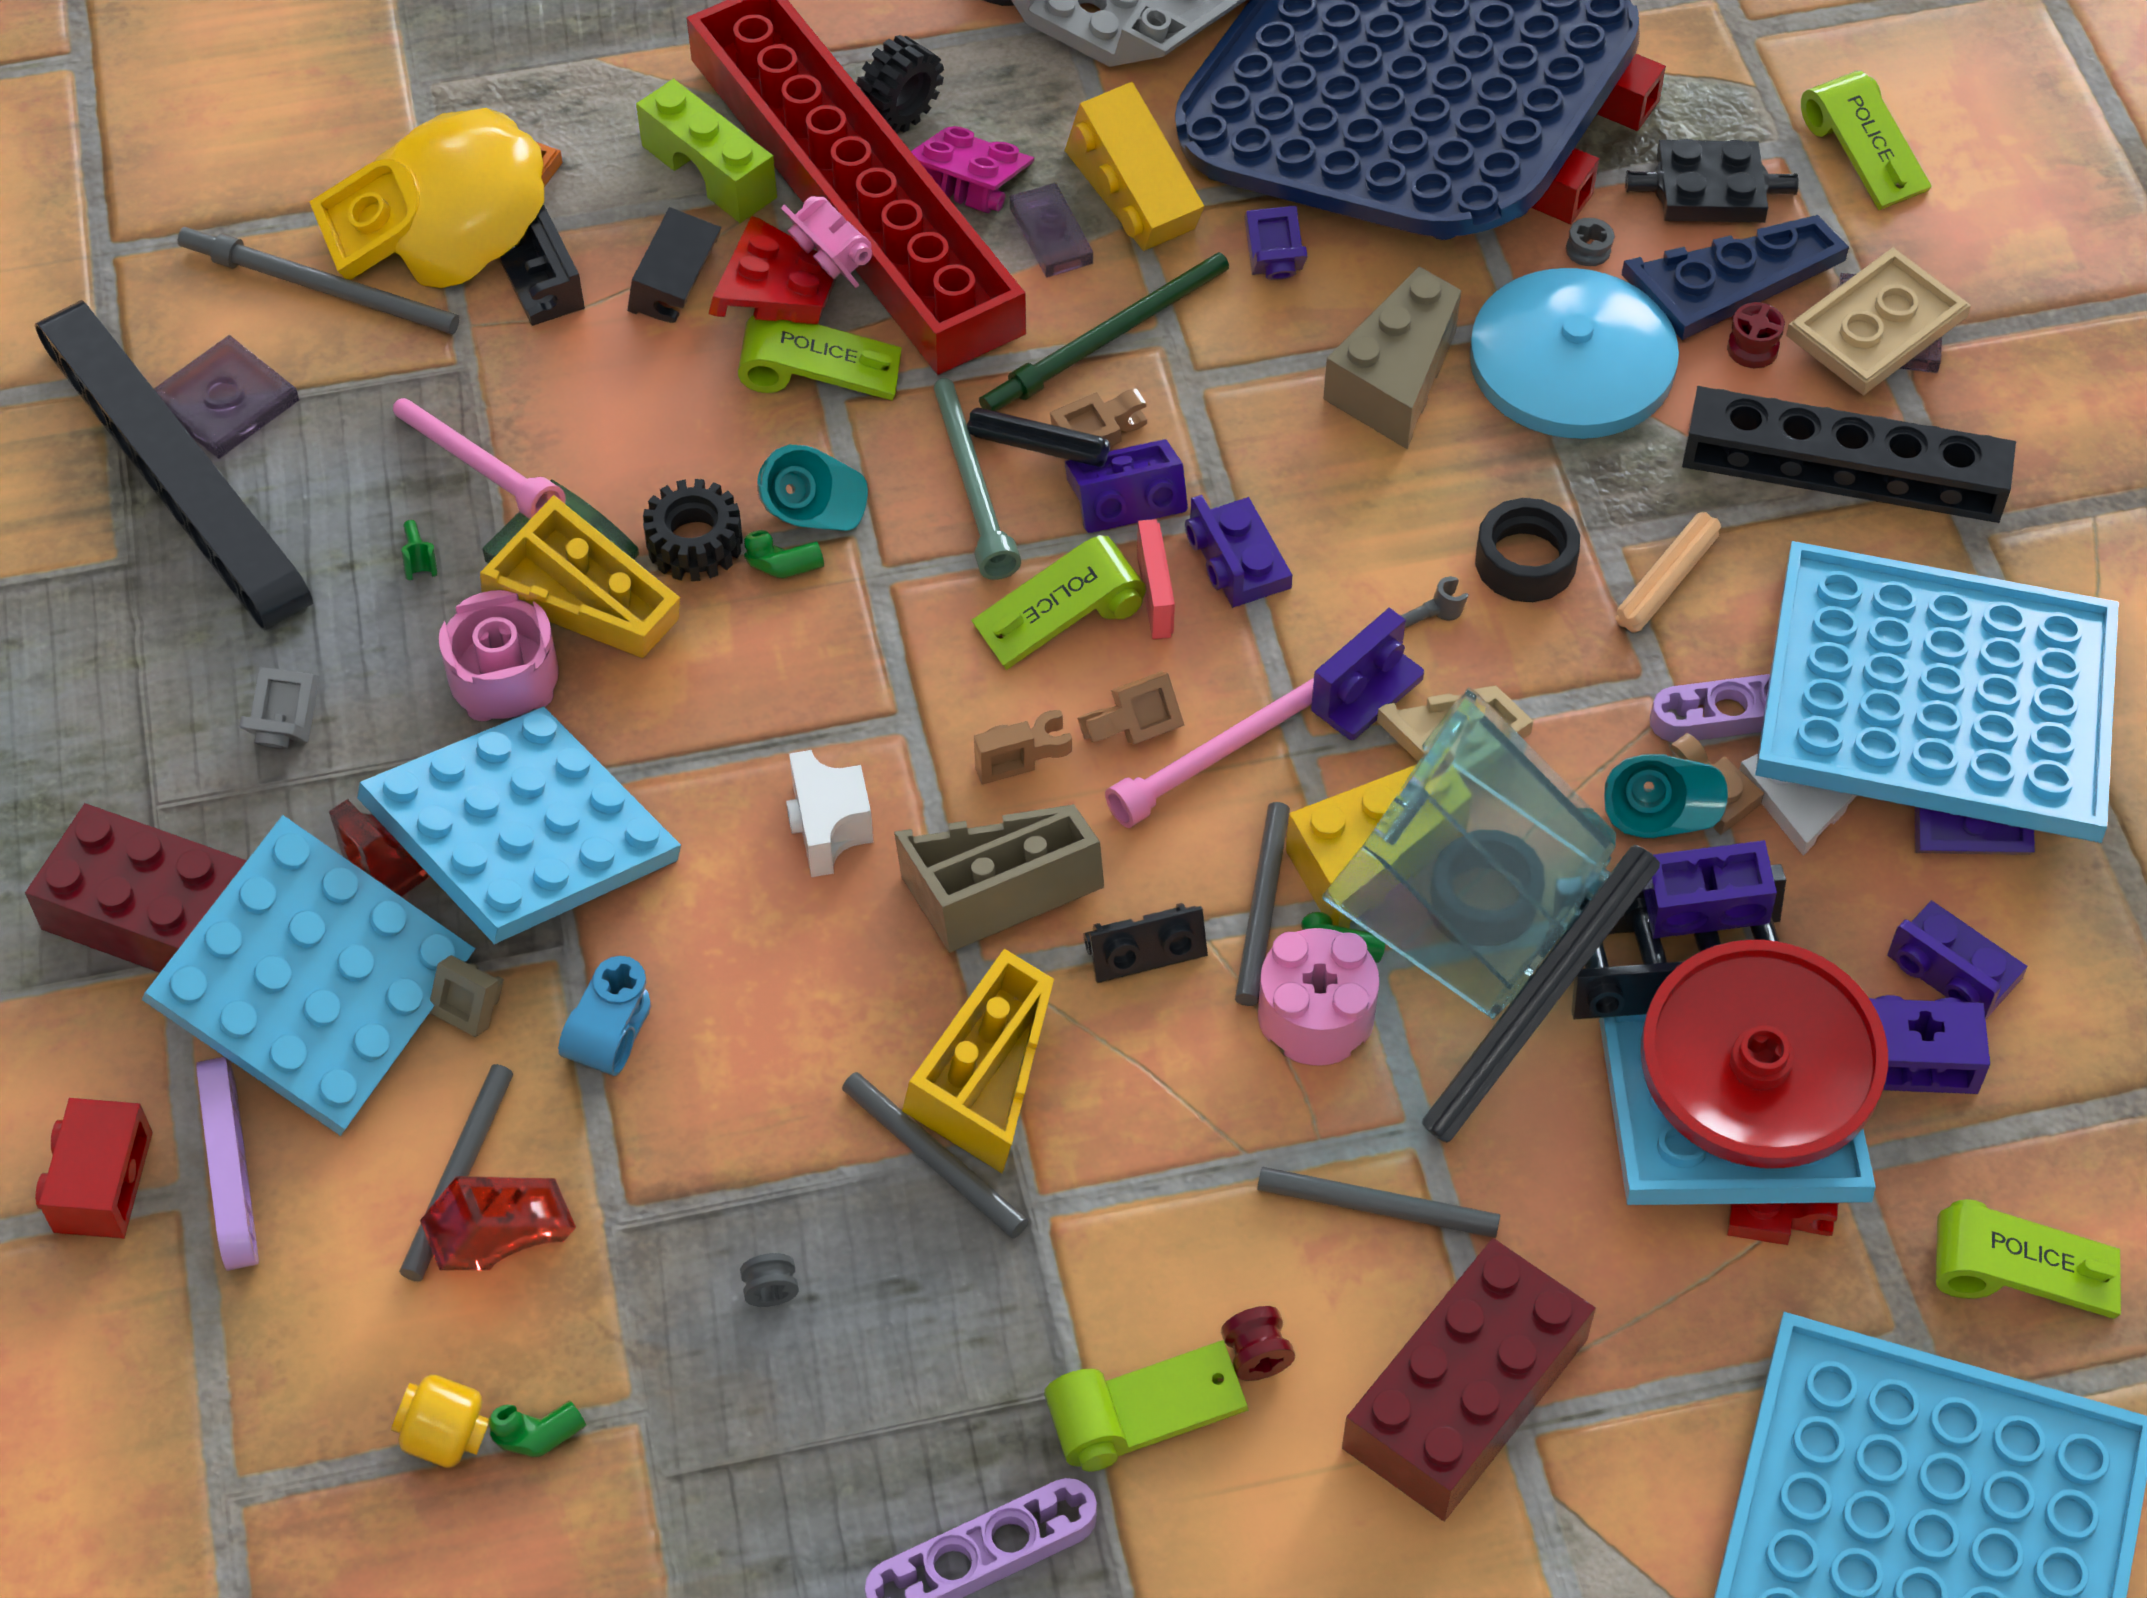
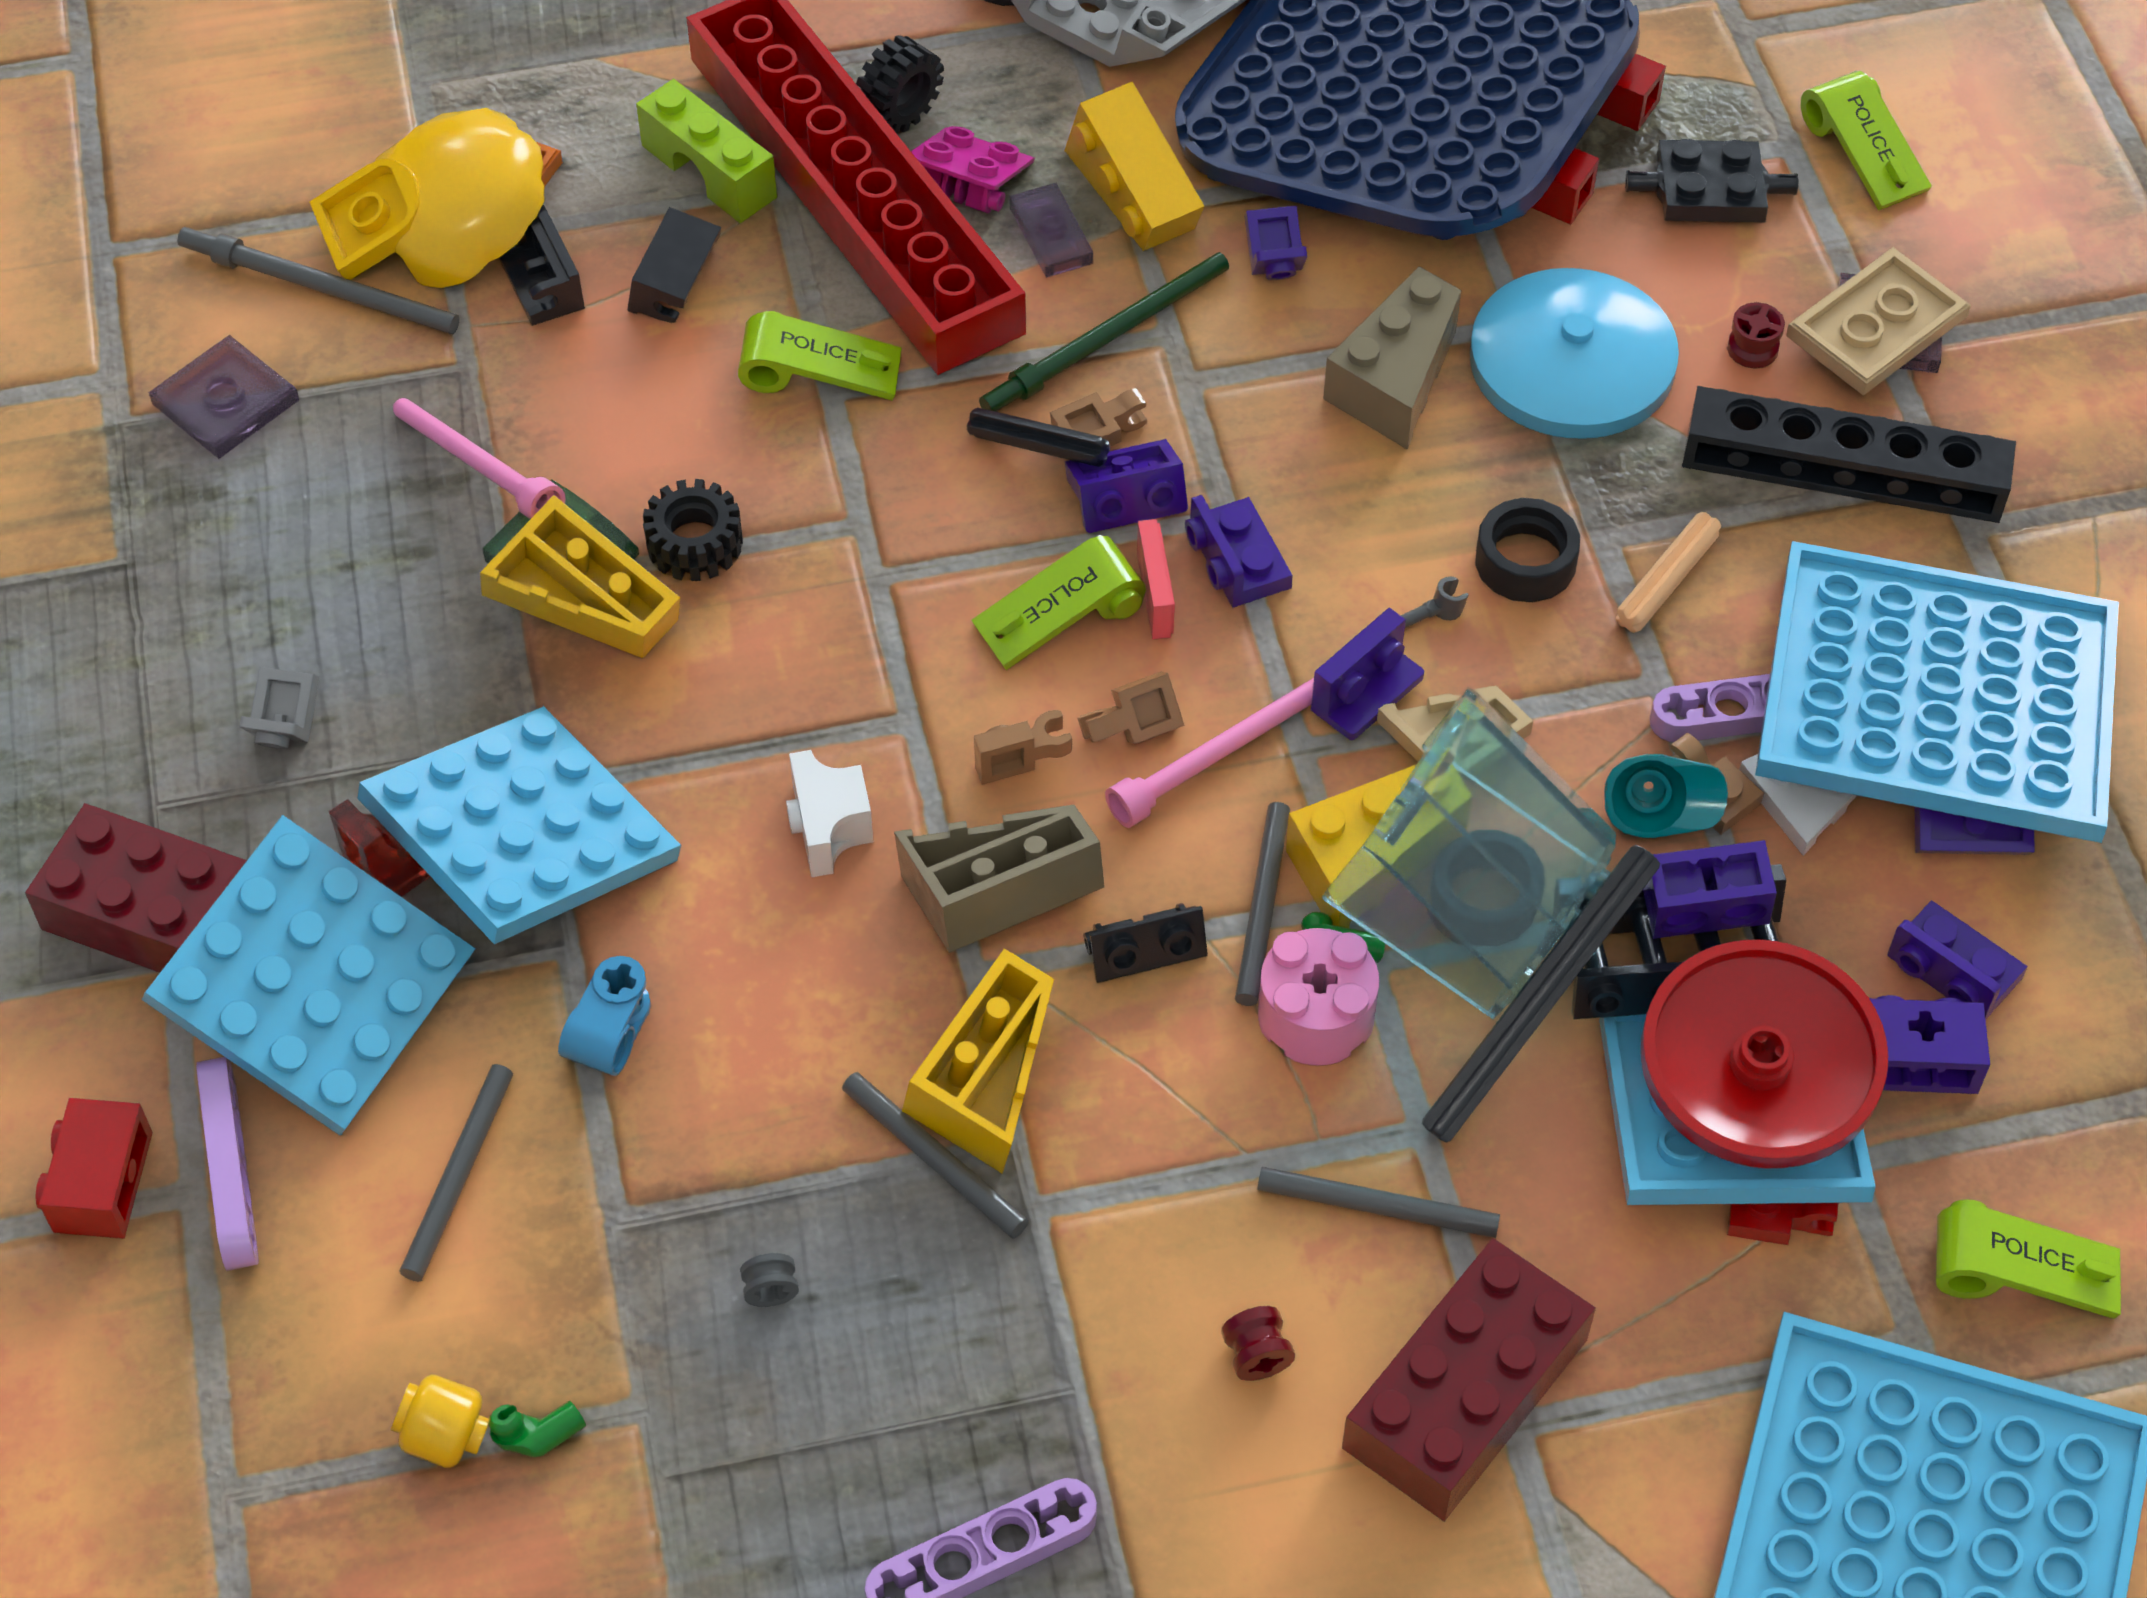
(174, 465): black beam -> none
(417, 554): green hand -> none
(464, 995): dark tan tile -> none
(492, 1218): clear red arch -> none
(499, 656): bright pink brick -> none
(773, 277): red wing -> none
(780, 562): green arm -> none
(823, 489): teal cap -> none
(838, 242): bright pink hinge -> none
(995, 550): sand green piece -> none
(1120, 1415): lime door -> none
(1598, 250): dark grey bush -> none
(1713, 282): dark blue wing -> none

